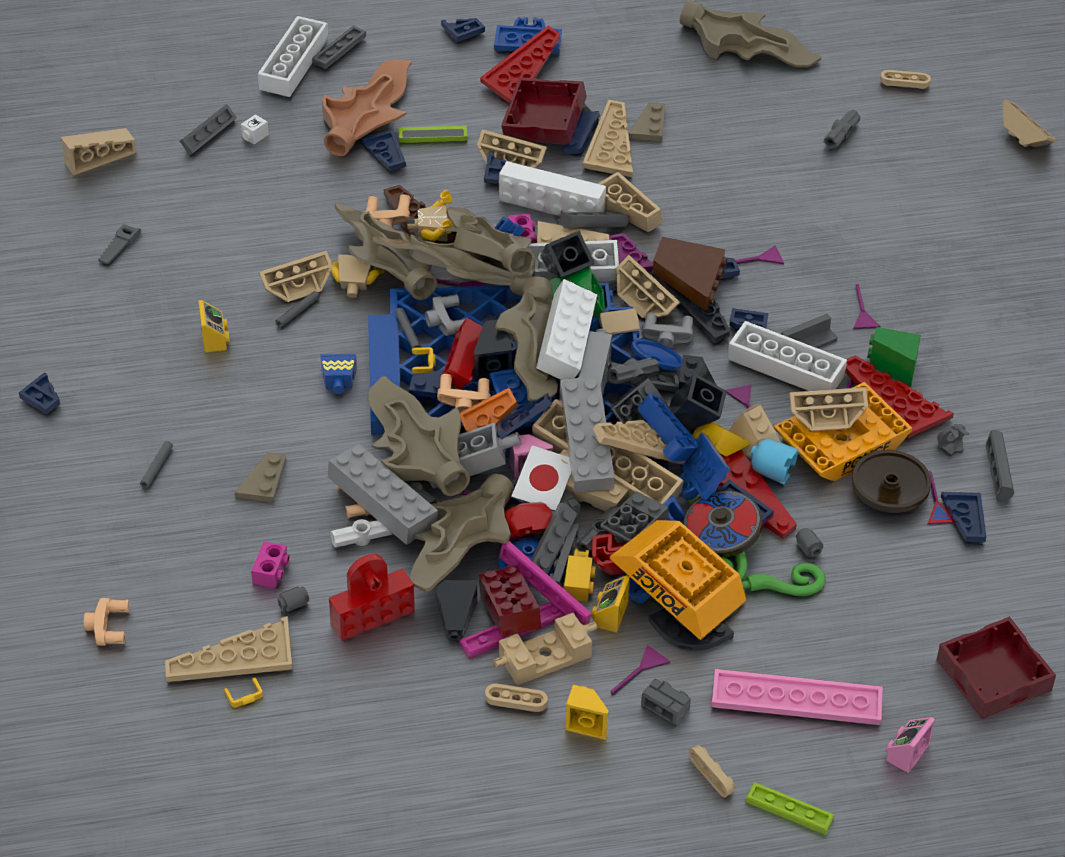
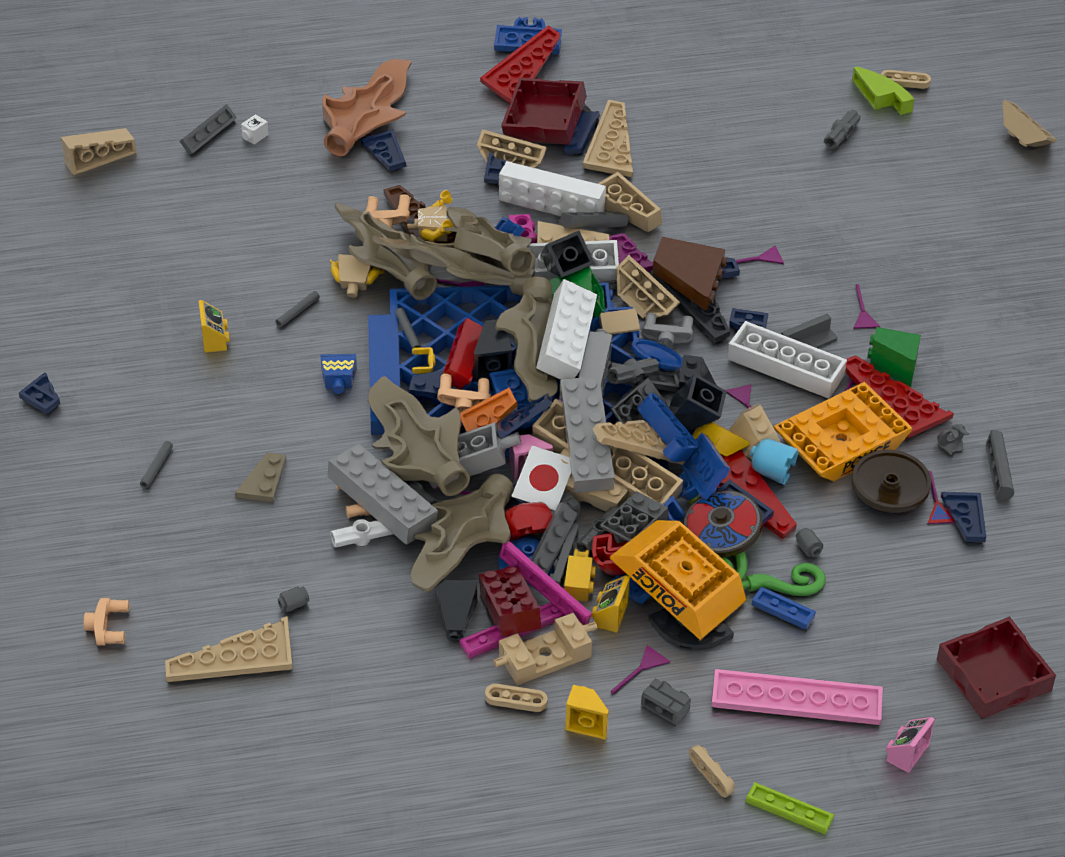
(119, 242): dark grey piece -> none
(246, 699): yellow piece -> none
(270, 565): dark pink brick -> none
(293, 56): white brick -> none
(298, 278): tan wedge -> none
(339, 47): dark grey plate -> none
(370, 597): red brick -> none
(432, 134): tile -> none
(439, 316): light grey connector -> none
(463, 28): dark blue wing -> none
(650, 123): dark tan wing -> none
(744, 35): dark tan piece -> none
(783, 608): none -> blue plate
(829, 408): tan wedge -> none
(882, 91): none -> lime slope

